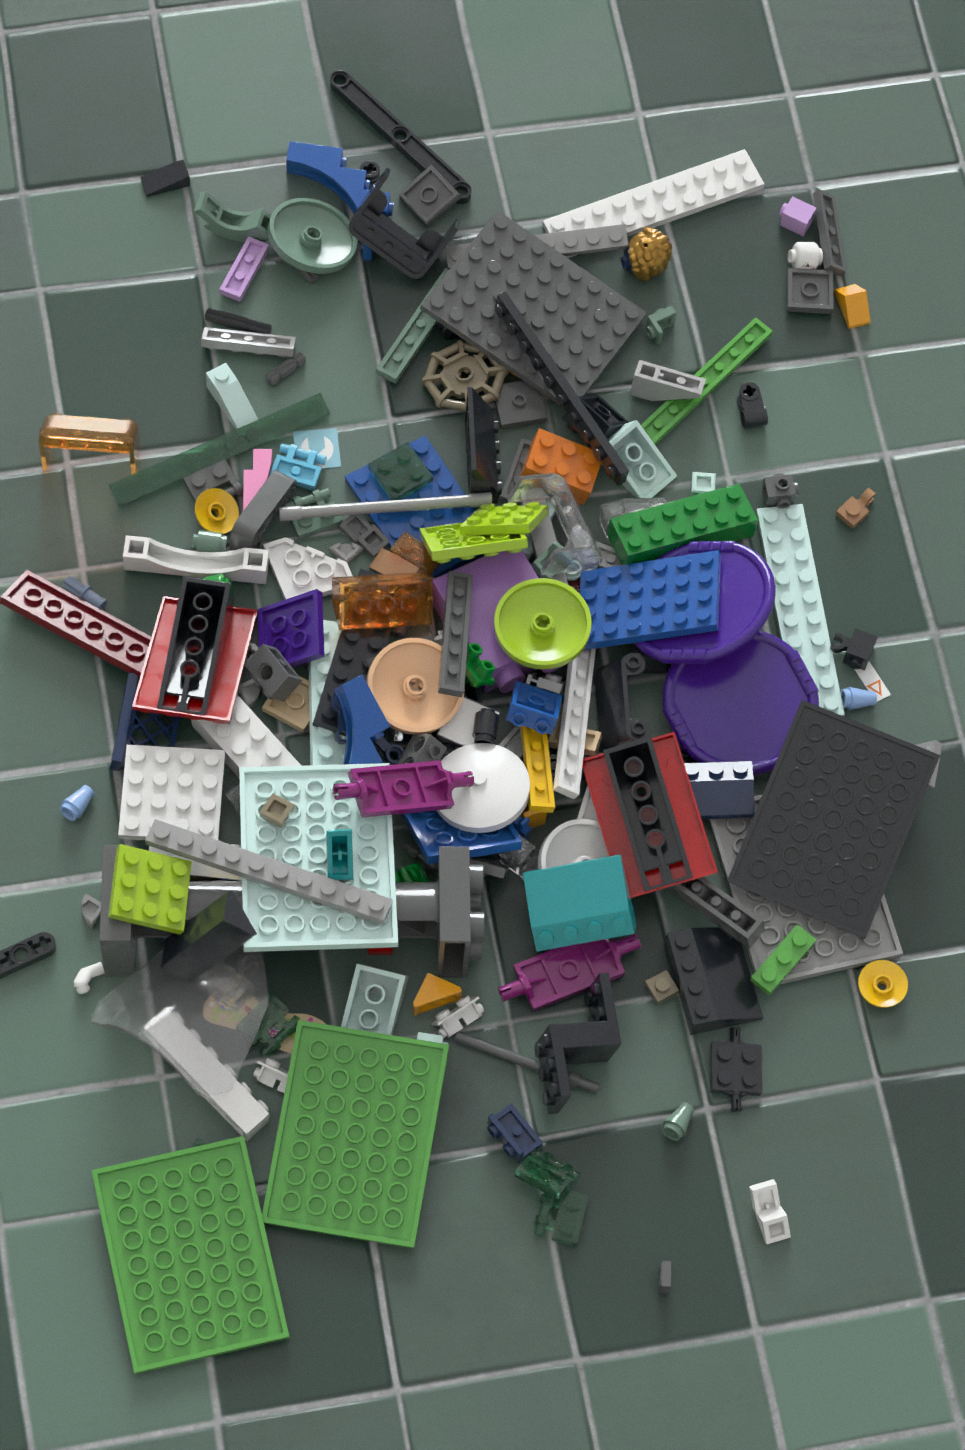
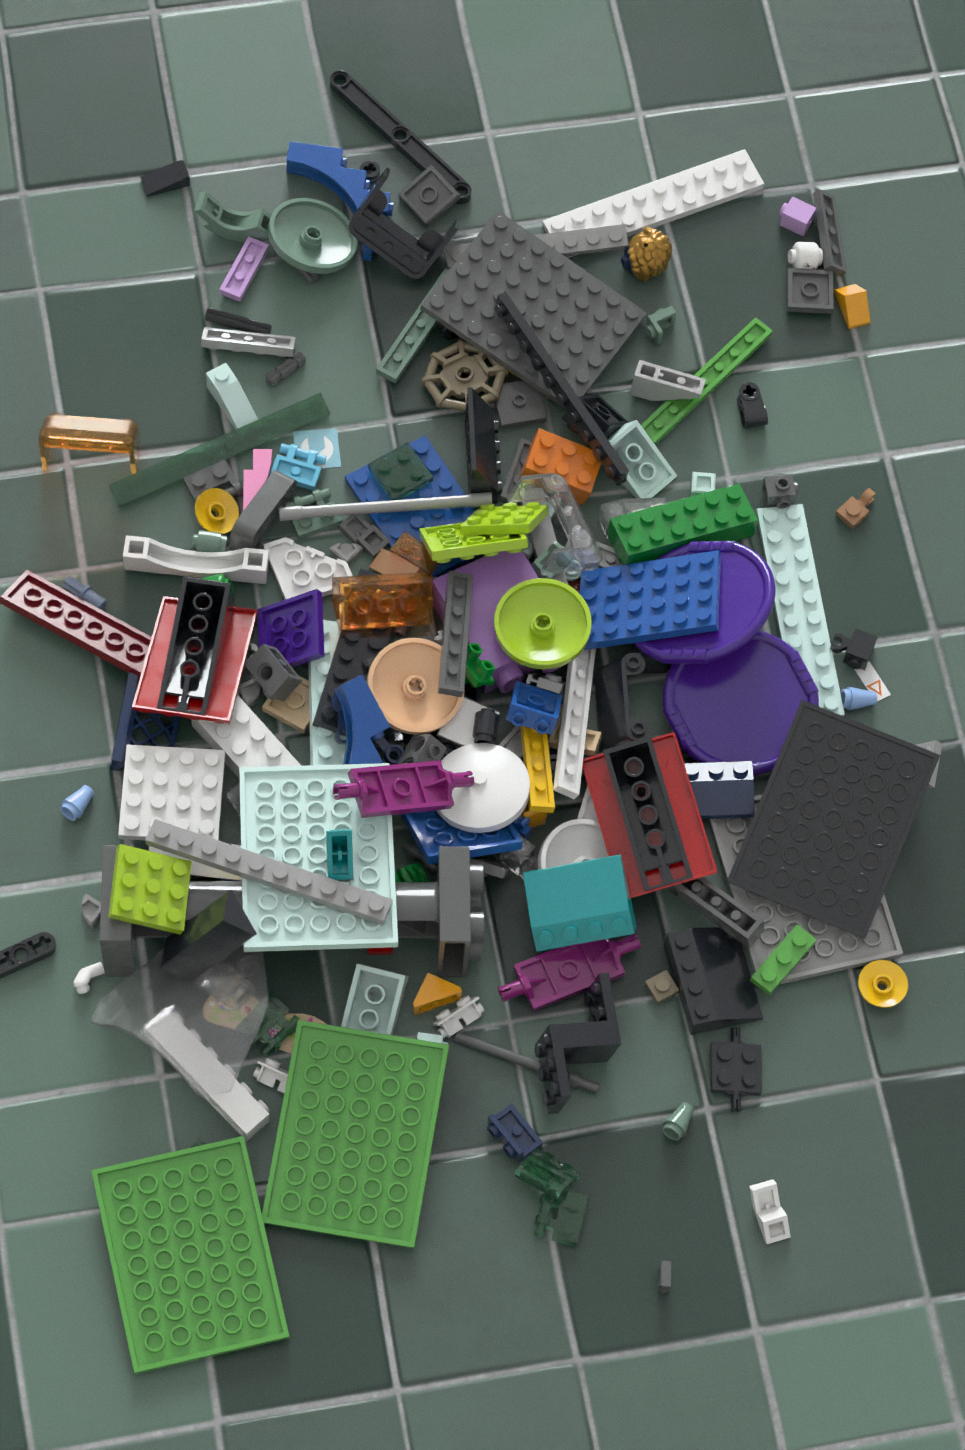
(276, 810): dark tan plate -> none

